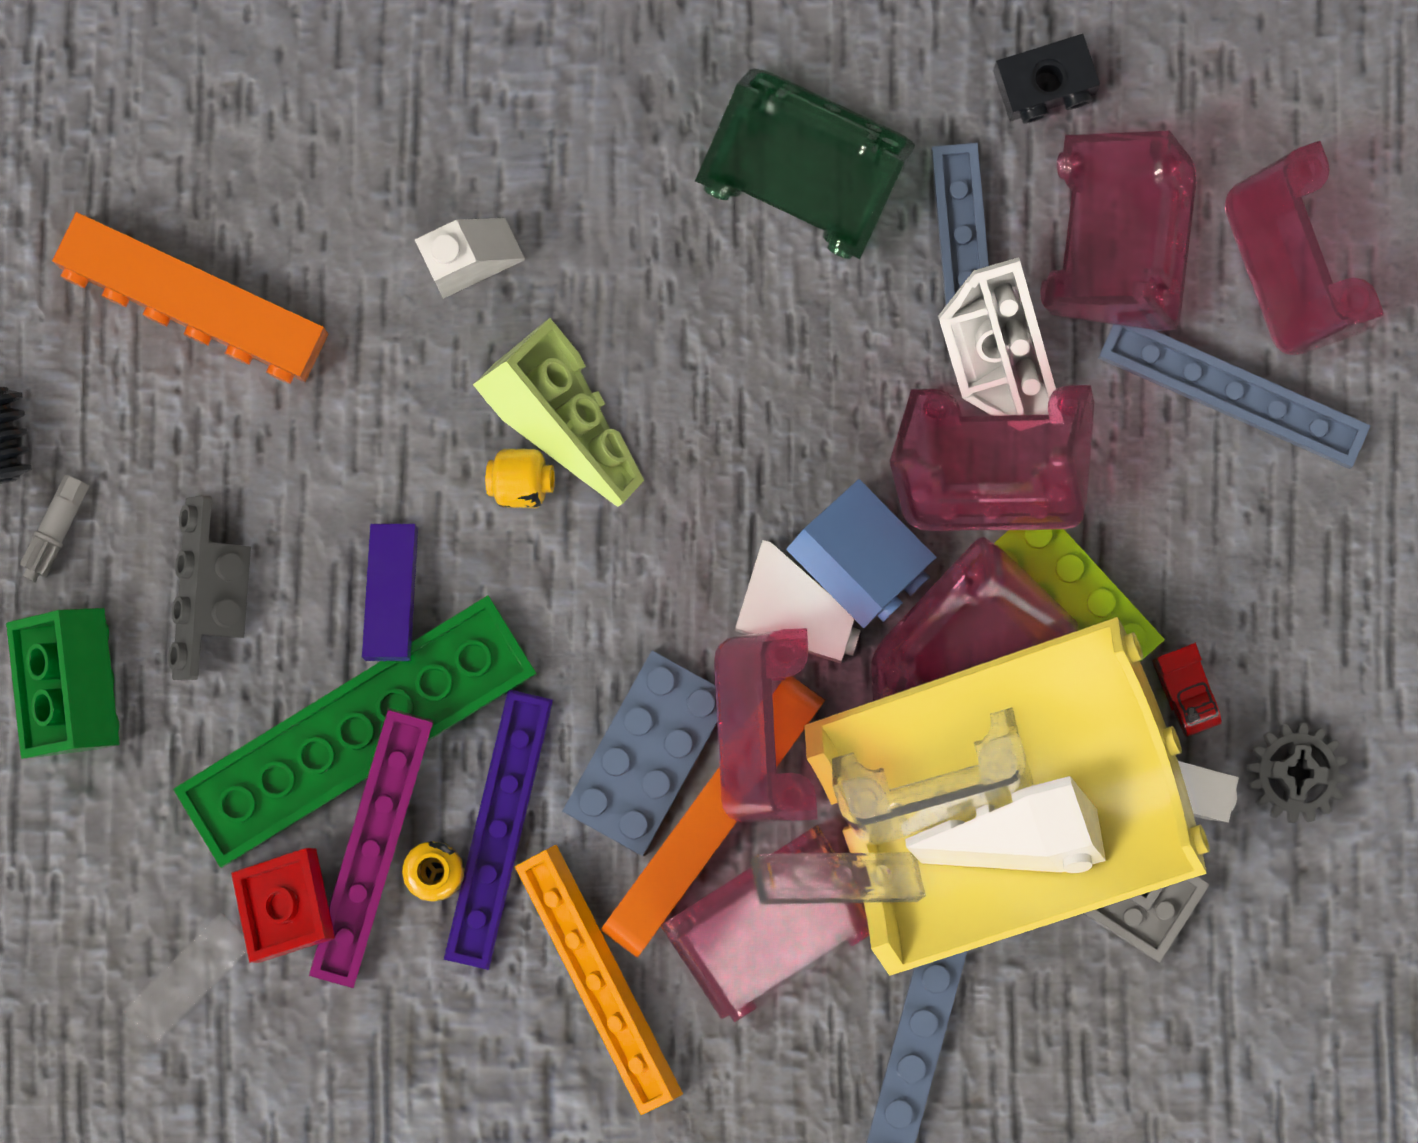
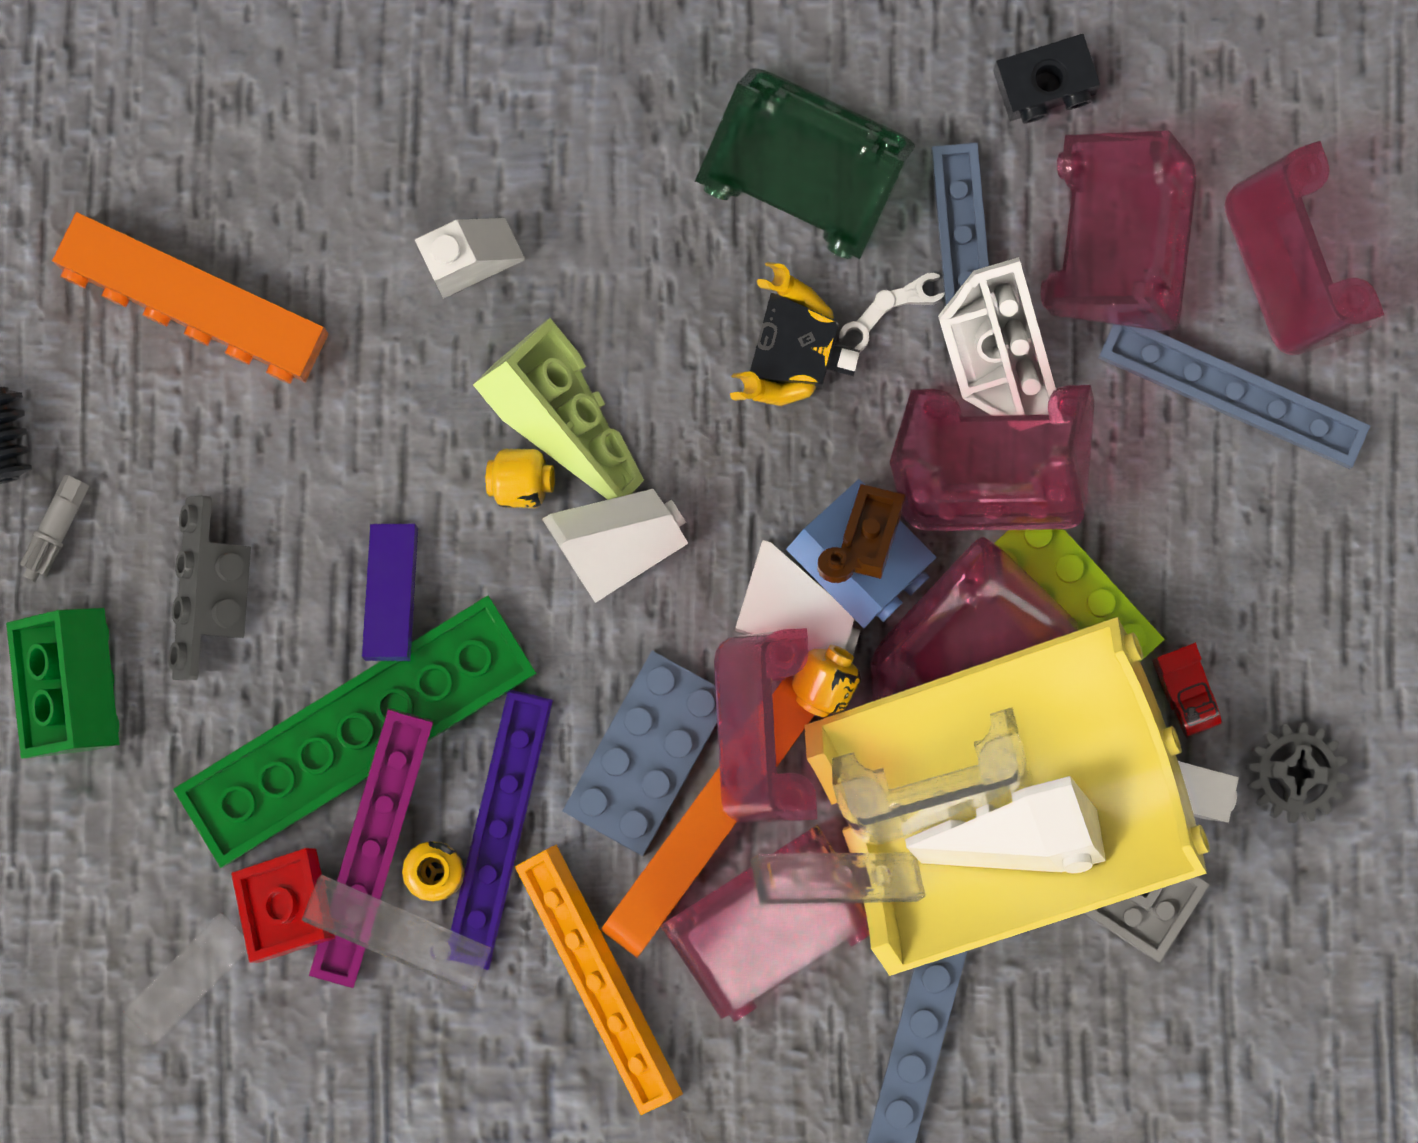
(396, 934): none -> clear tile
(617, 538): none -> white slope
(793, 344): none -> torso
(826, 681): none -> yellow head
(866, 537): none -> reddish brown hinge
(886, 300): none -> white piece

